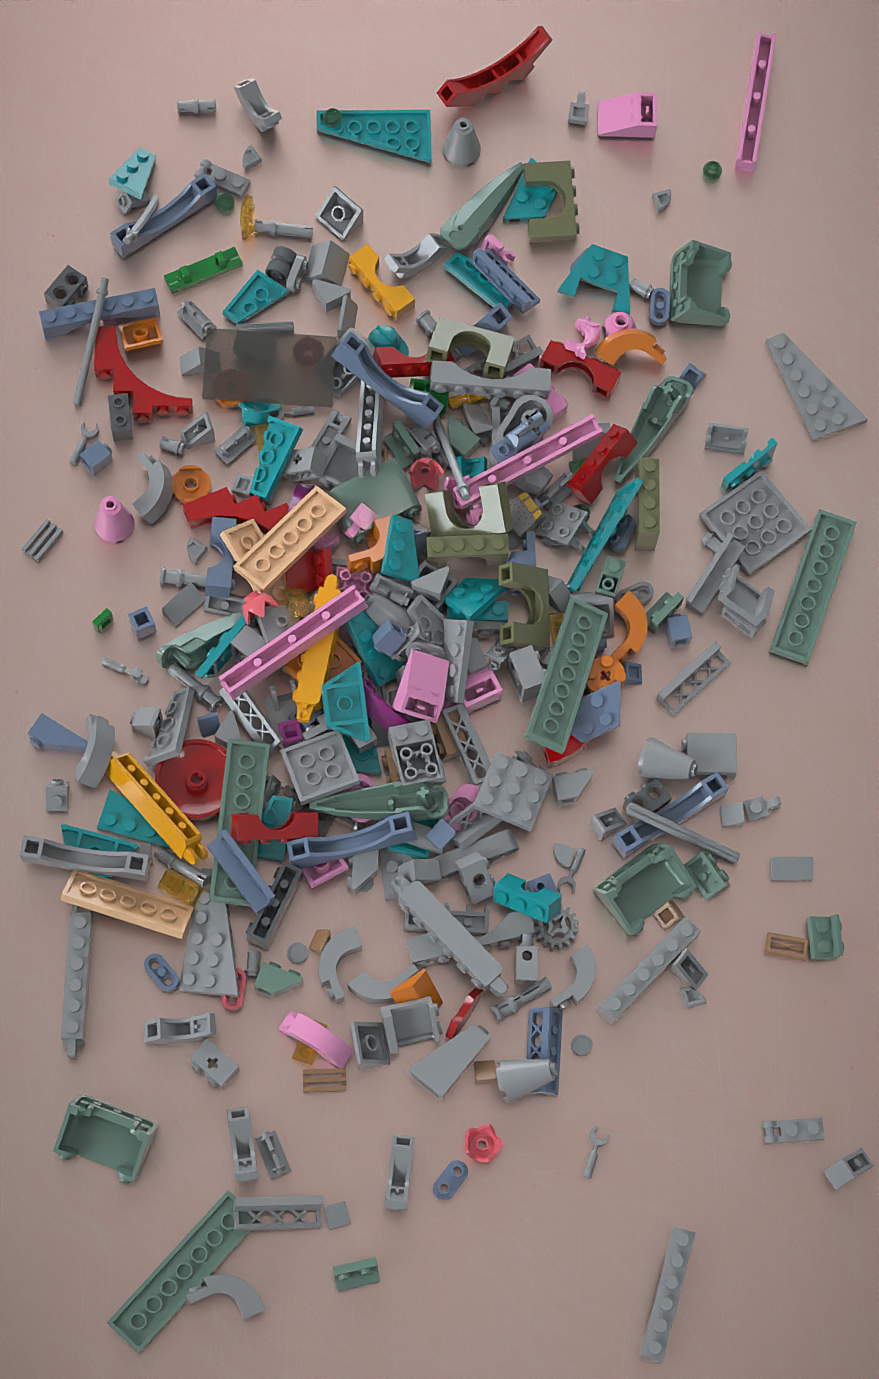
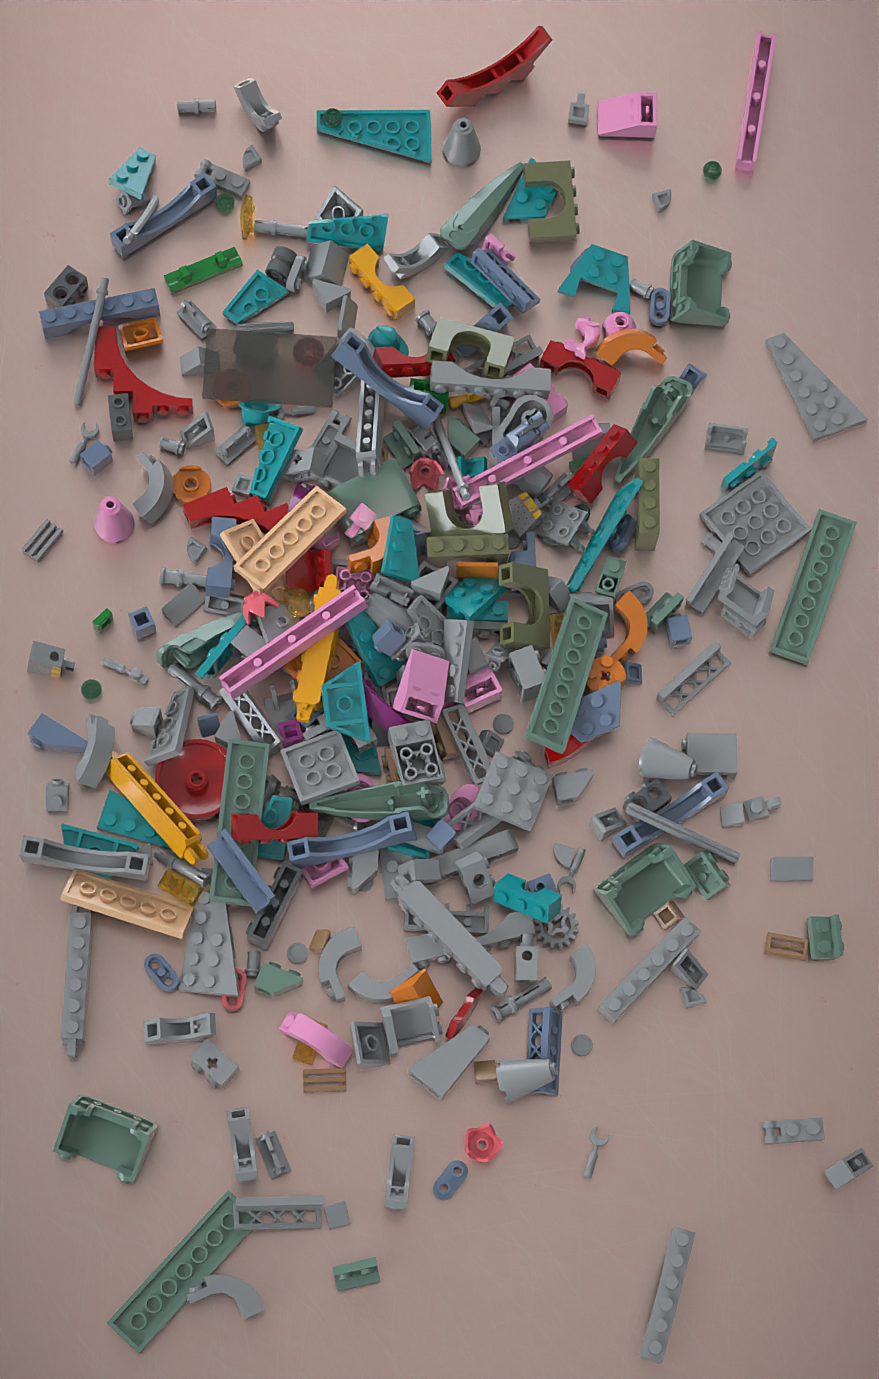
(48, 660): none -> light grey torso
(91, 689): none -> clear green plate
(350, 231): none -> teal wing
(476, 570): none -> orange slope
(490, 742): none -> light grey slope
(503, 723): none -> light grey piece

